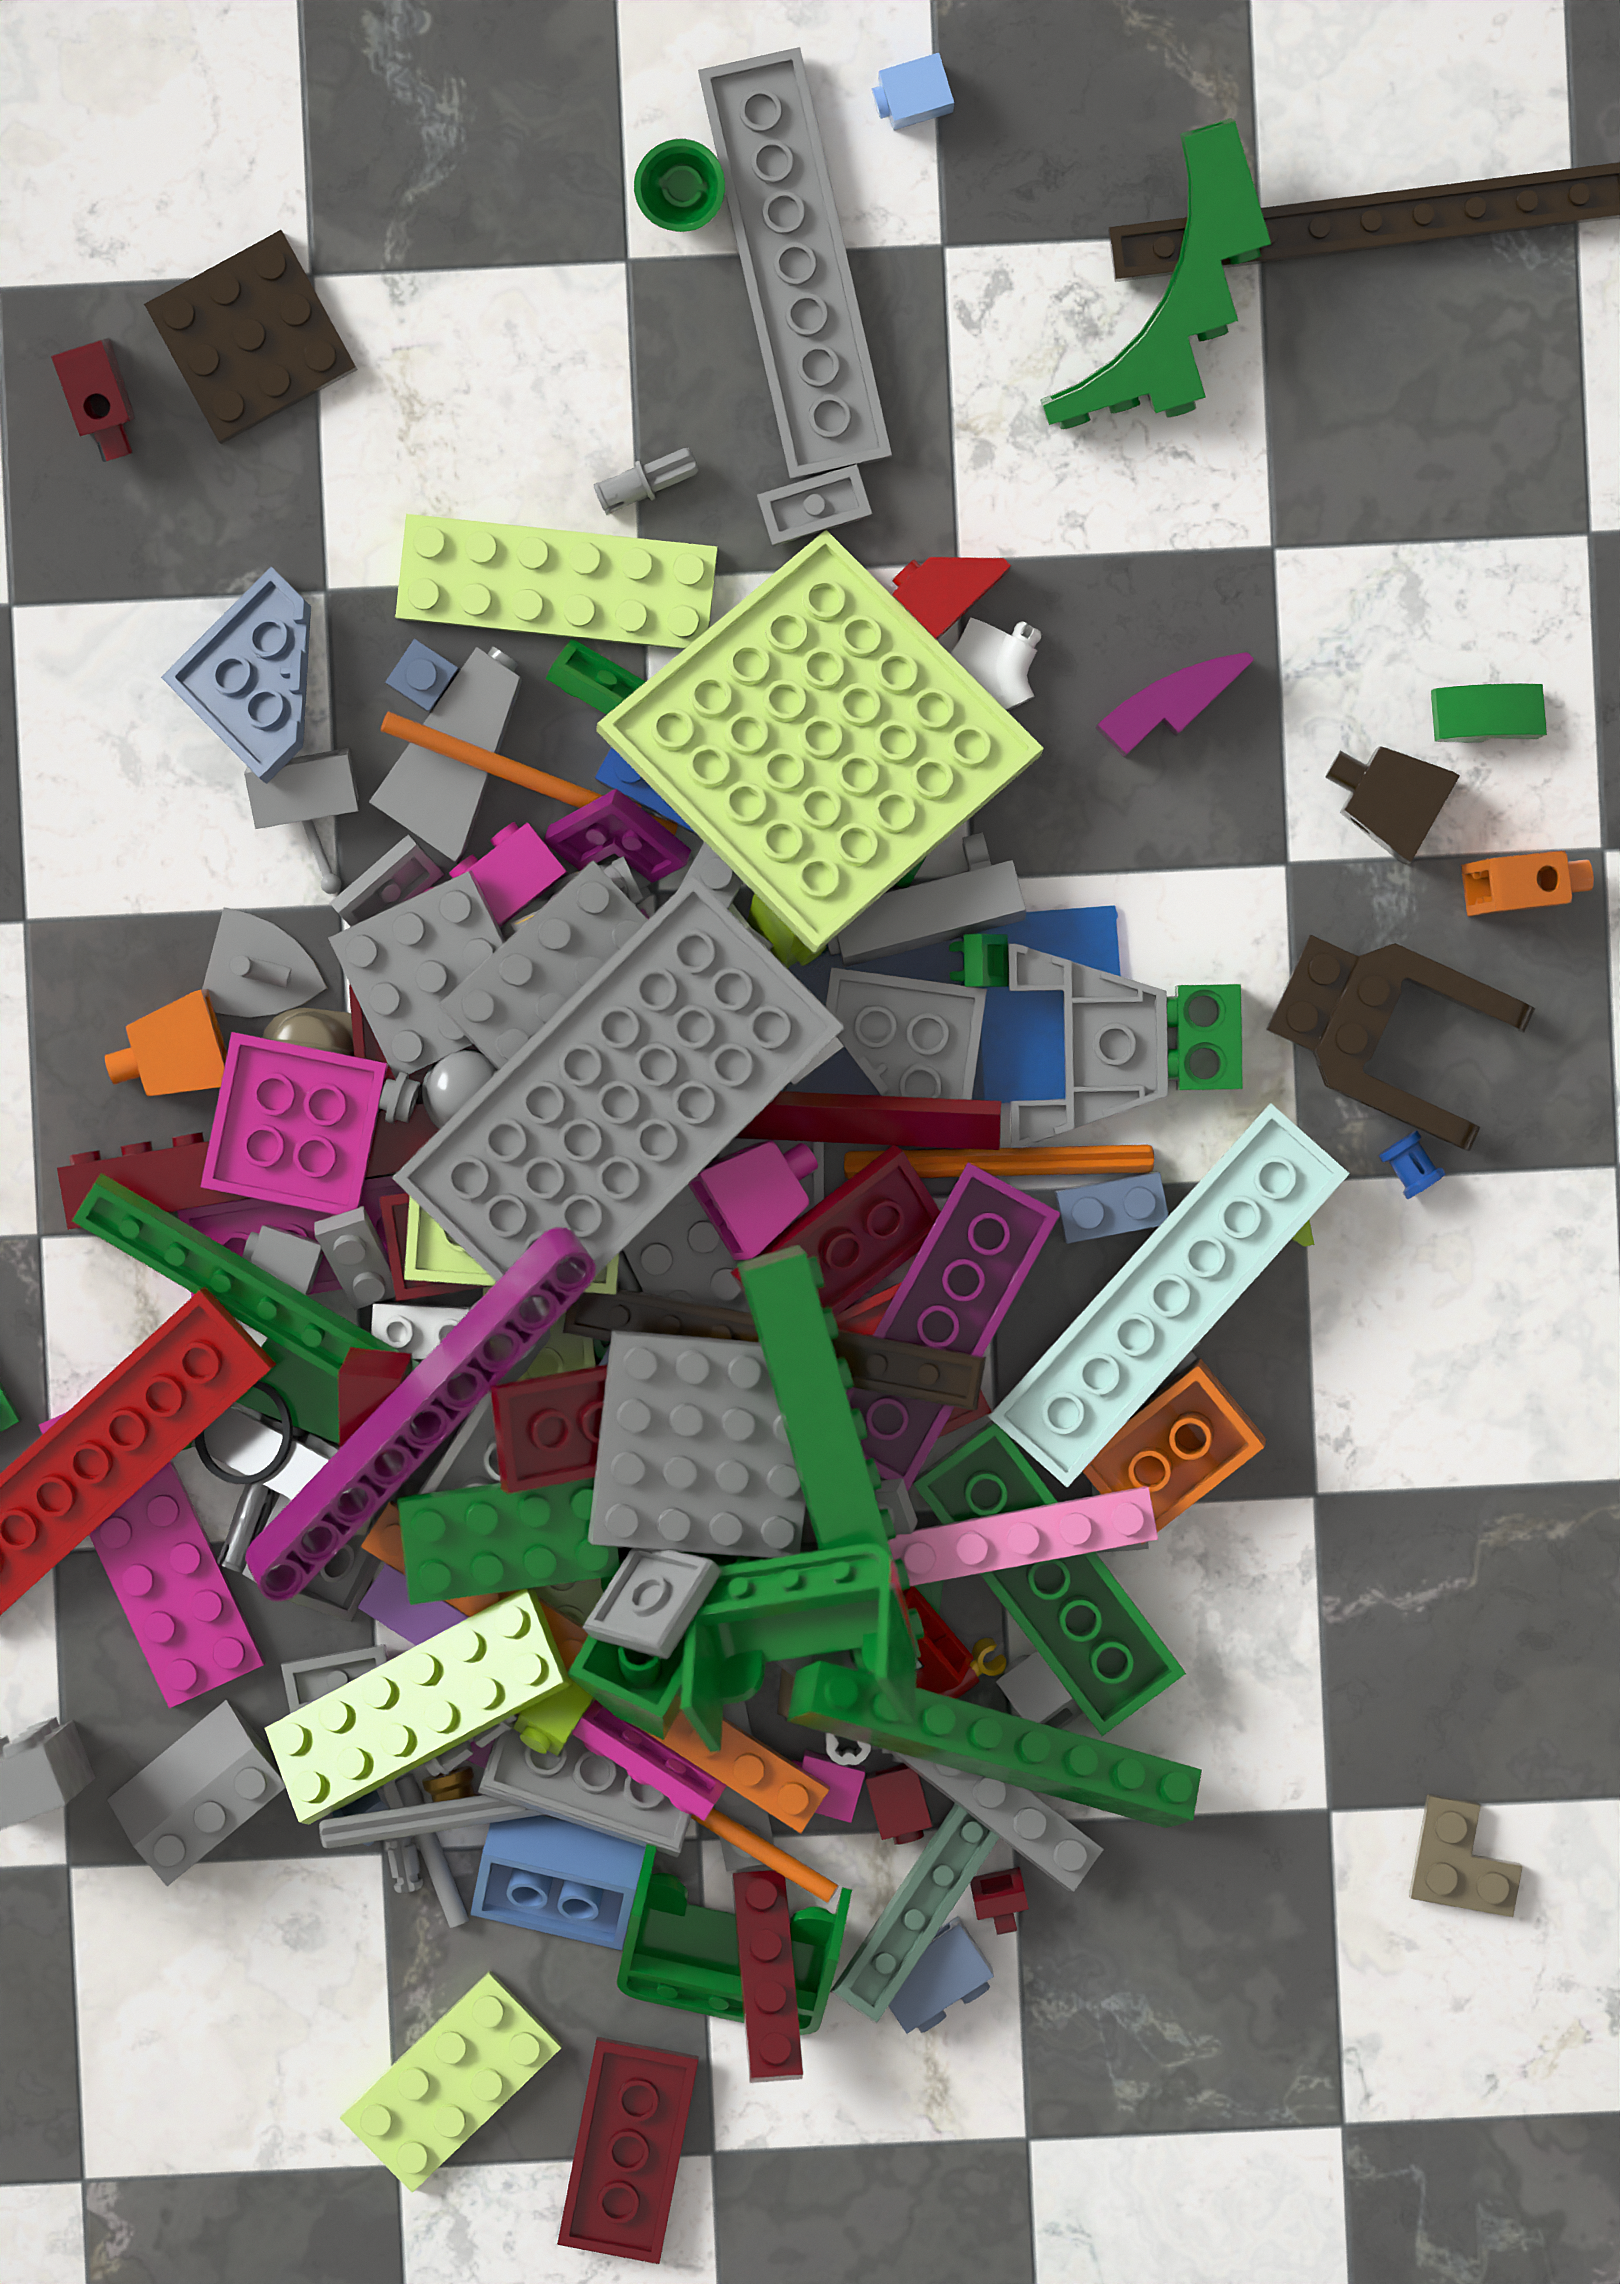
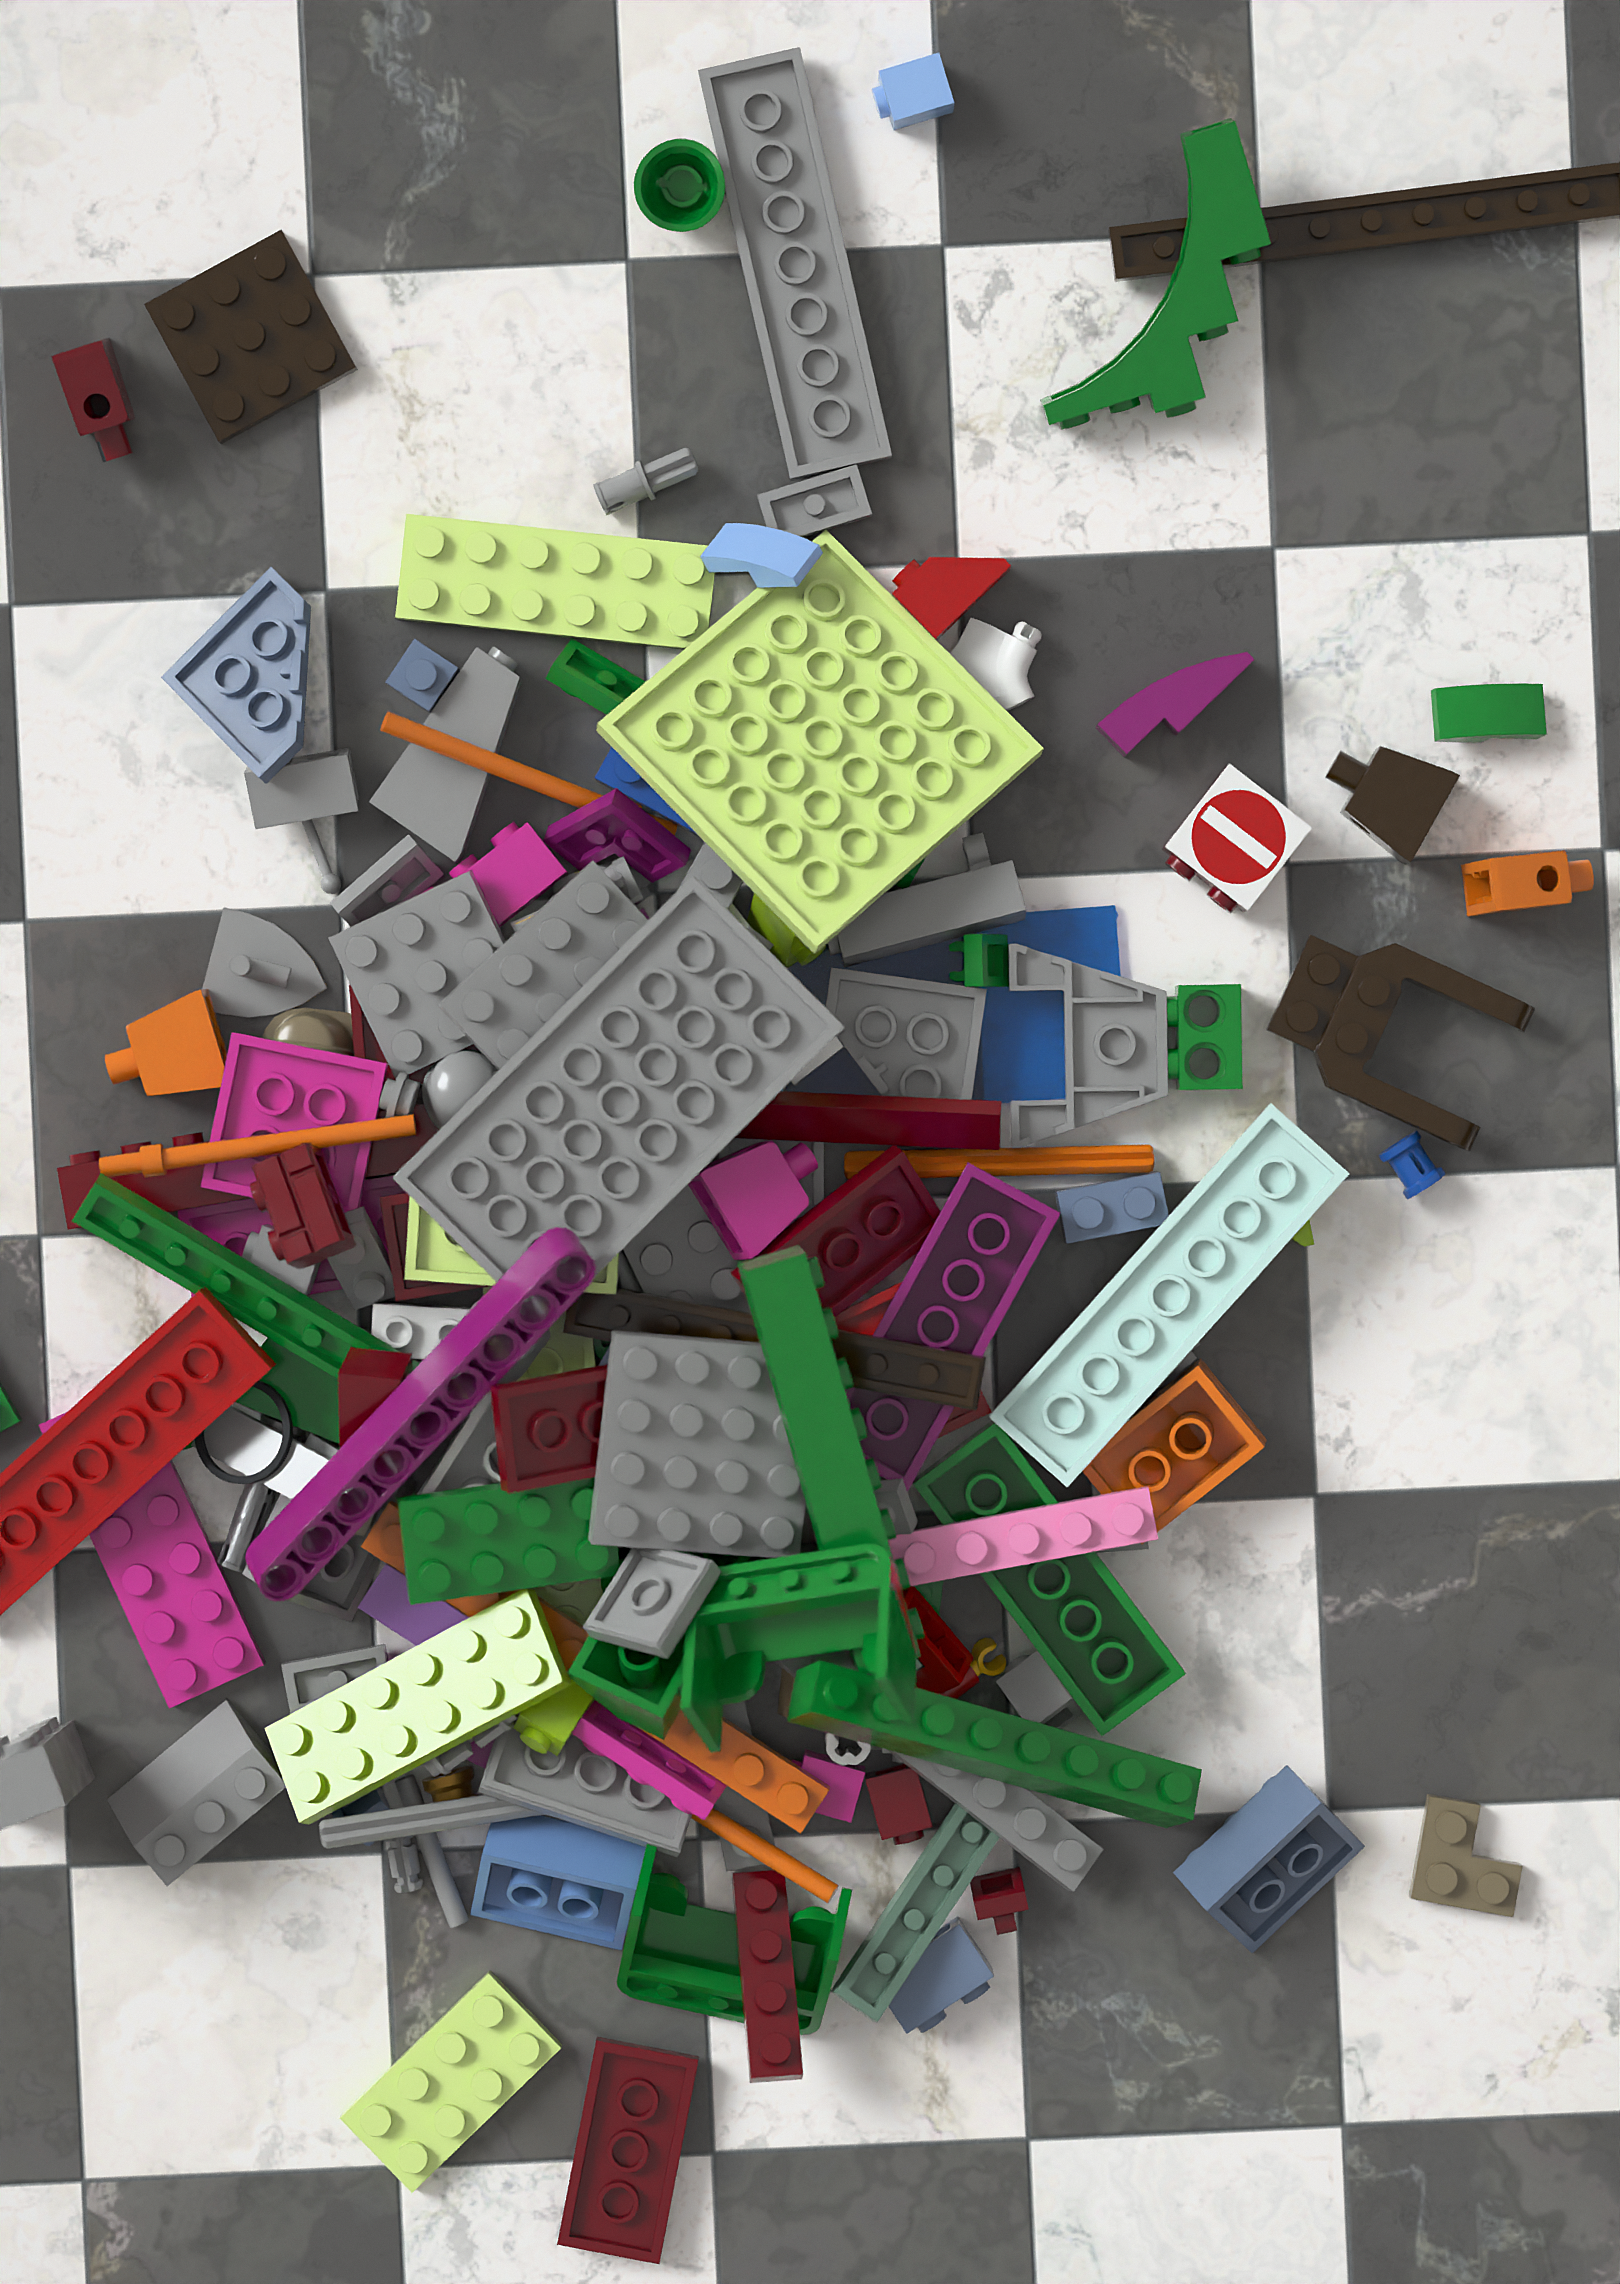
(155, 1159): none -> orange bar
(301, 1206): none -> dark red brick
(768, 554): none -> light blue slope
(1235, 840): none -> piece
(1268, 1859): none -> sand blue slope

